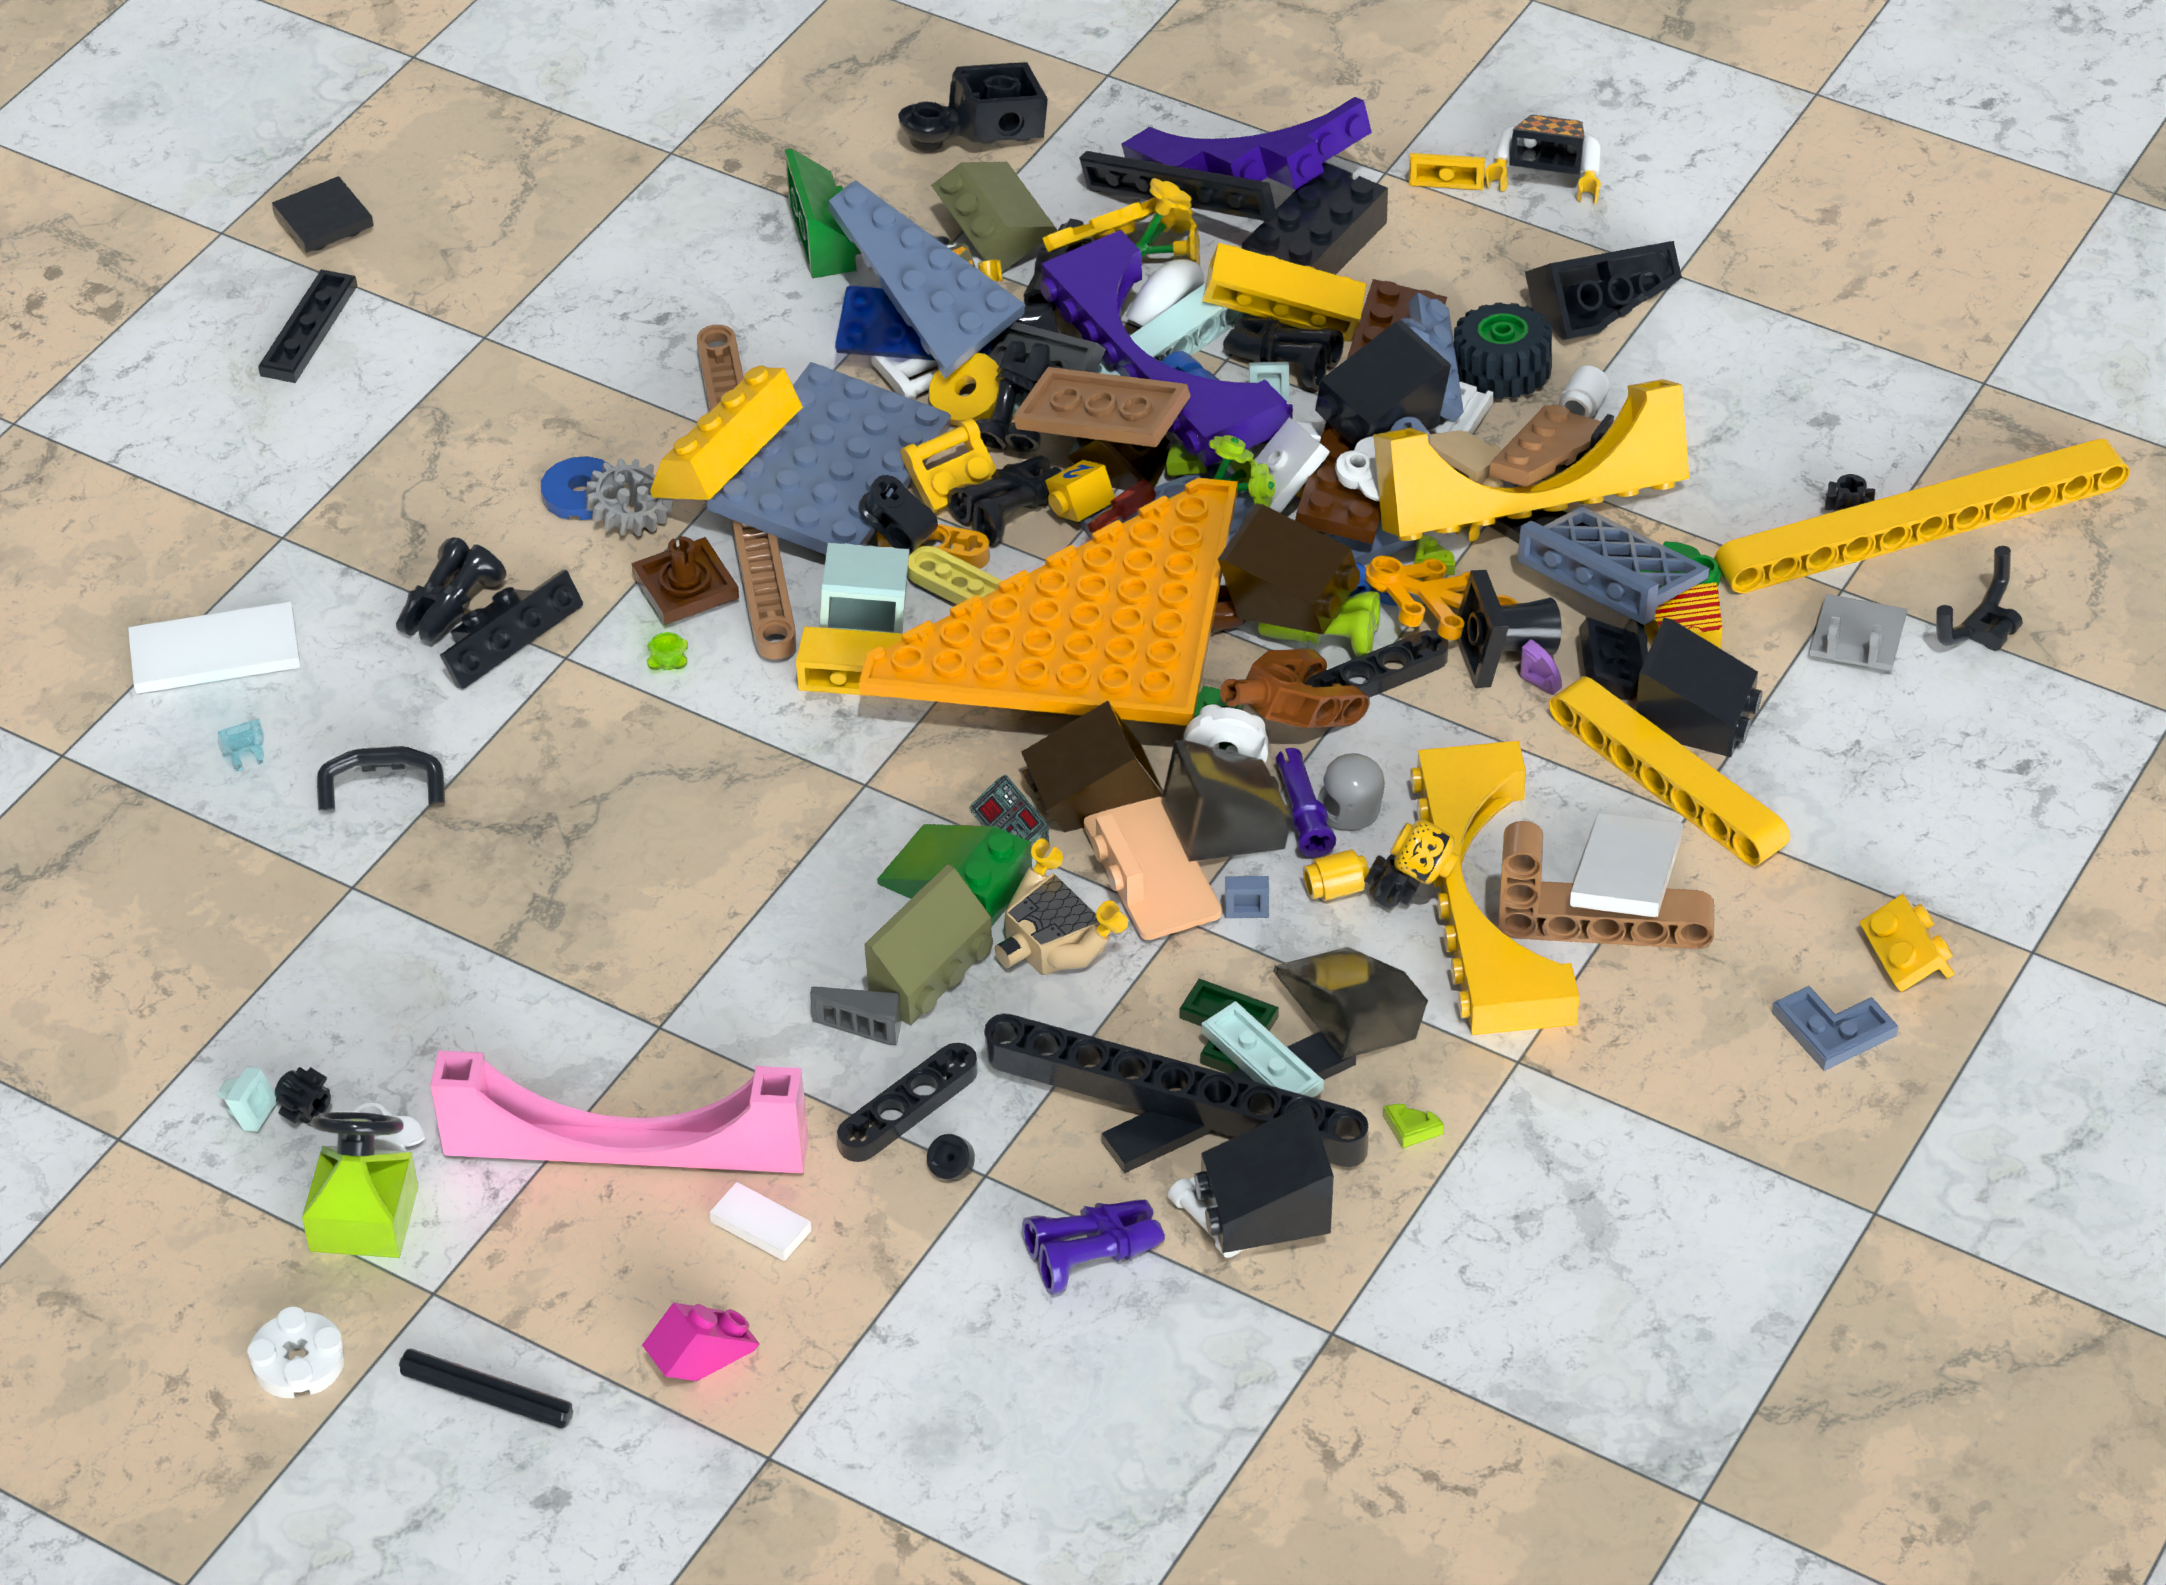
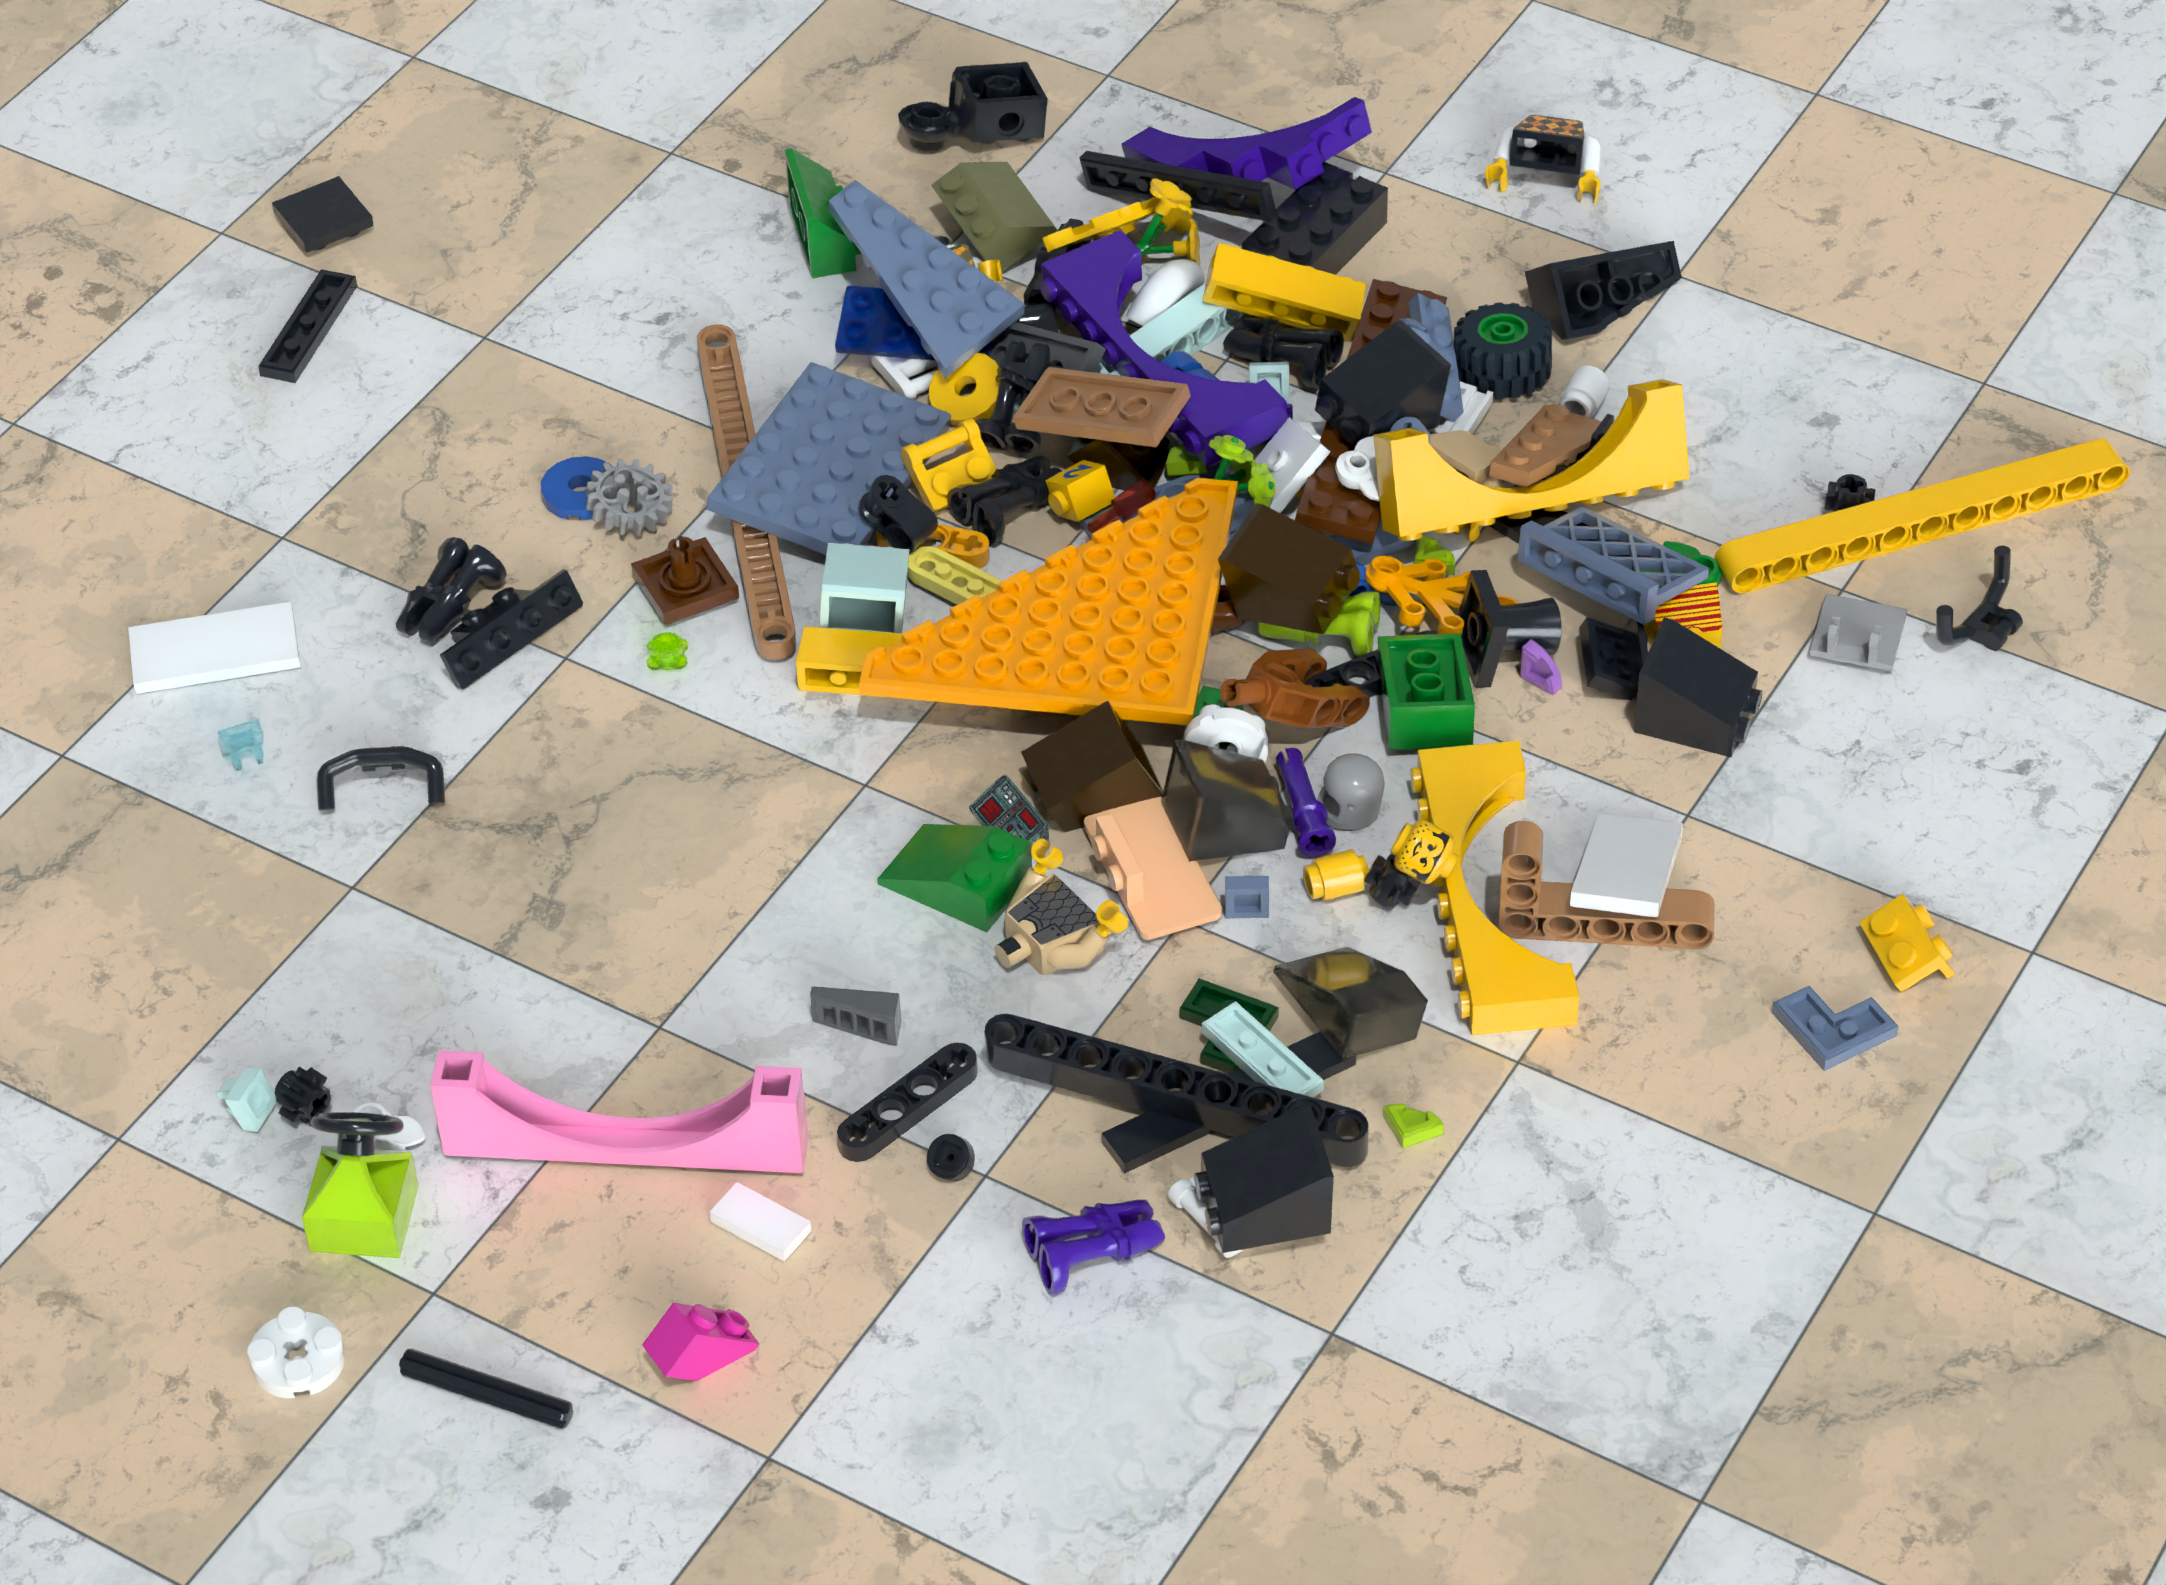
(727, 436): yellow slope -> none
(929, 944): olive slope -> none
(1426, 691): none -> green slope
(1446, 171): yellow slope -> none
(1669, 771): yellow beam -> none

